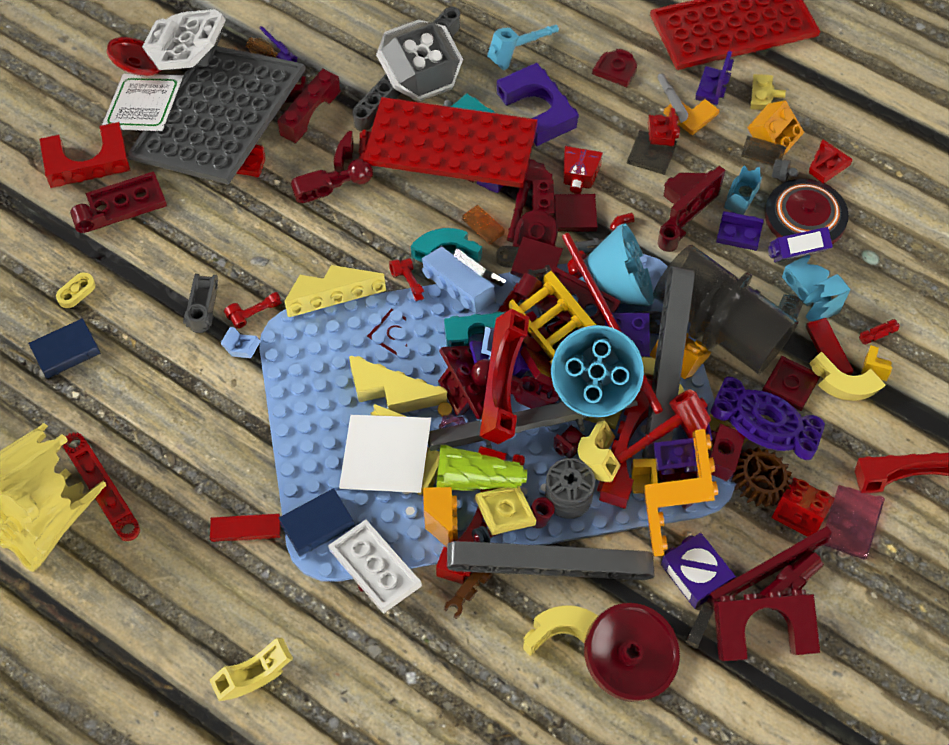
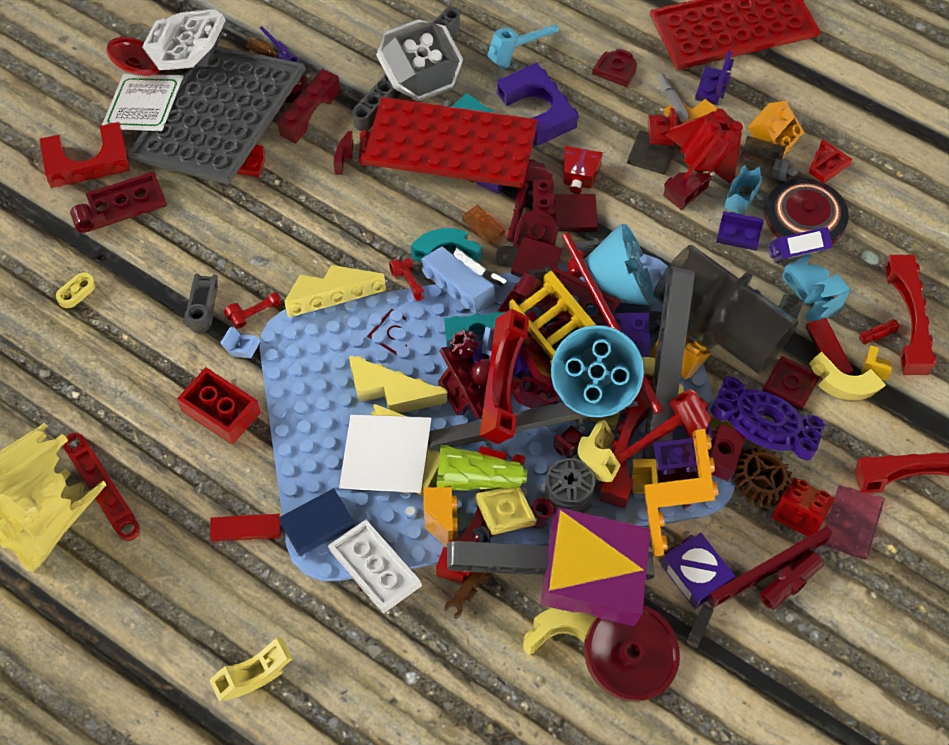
(64, 348): dark blue piece -> none
(219, 405): none -> red brick
(321, 183): dark red beam -> none
(445, 410): piece -> none
(464, 343): none -> dark red gear
(596, 567): none -> magenta tile
(622, 219): red arm -> none
(688, 207): dark red hinge -> none
(710, 144): none -> red brick
(764, 91): light yellow plate -> none
(796, 609): dark red arch -> none
(904, 275): none -> red arch

